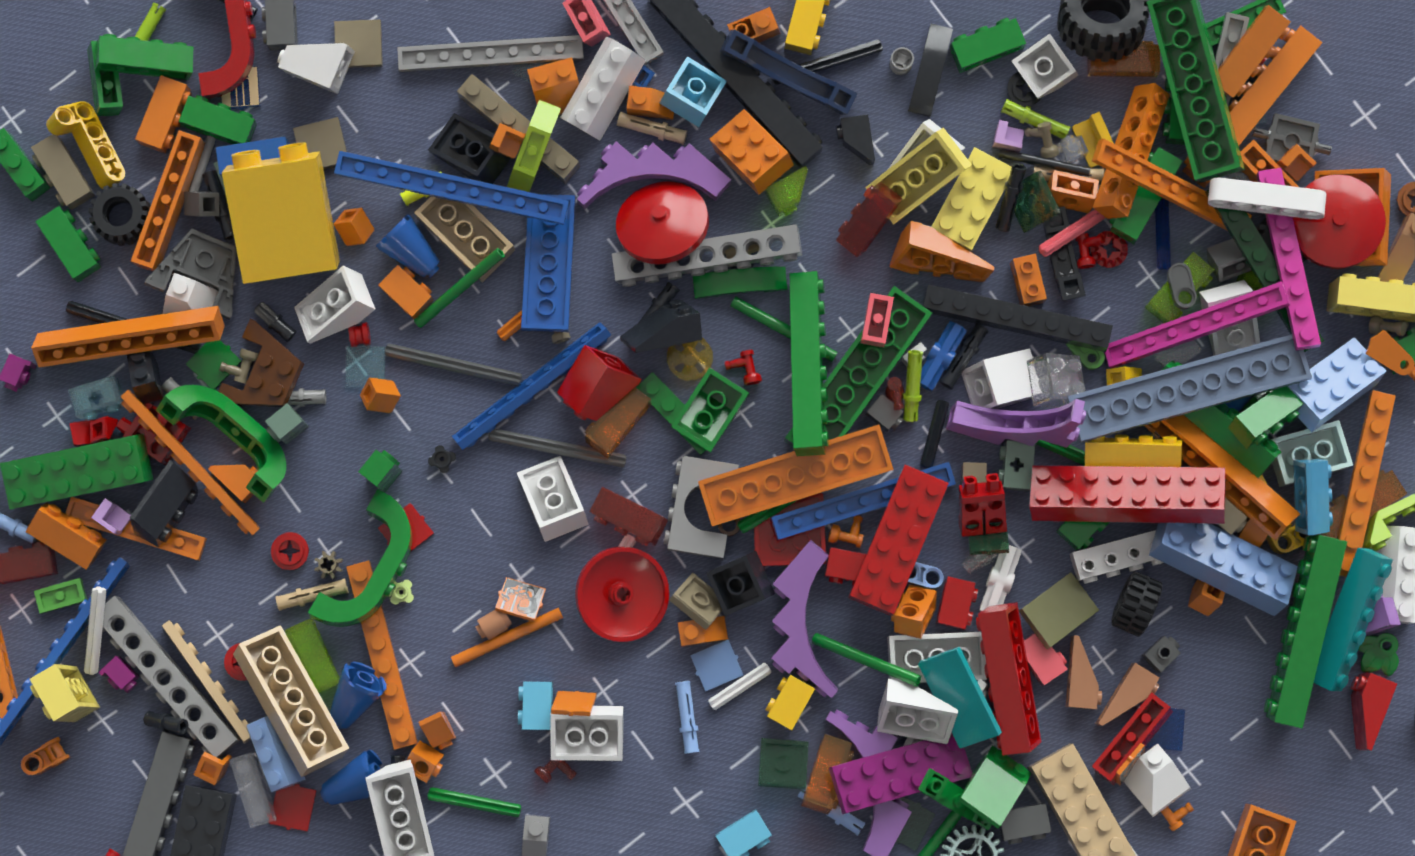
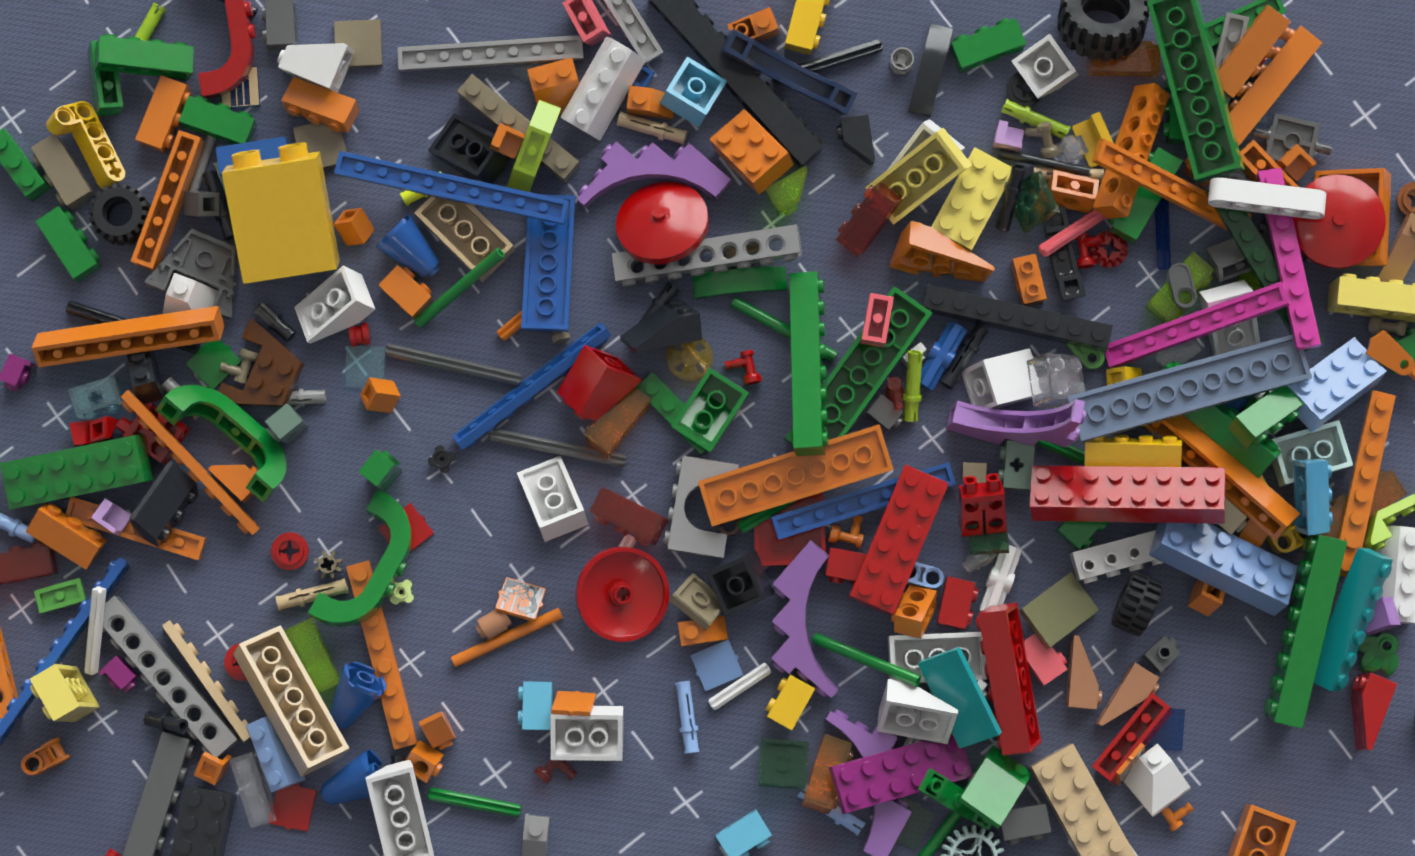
(320, 105): none -> orange brick
(934, 433): black axle -> none

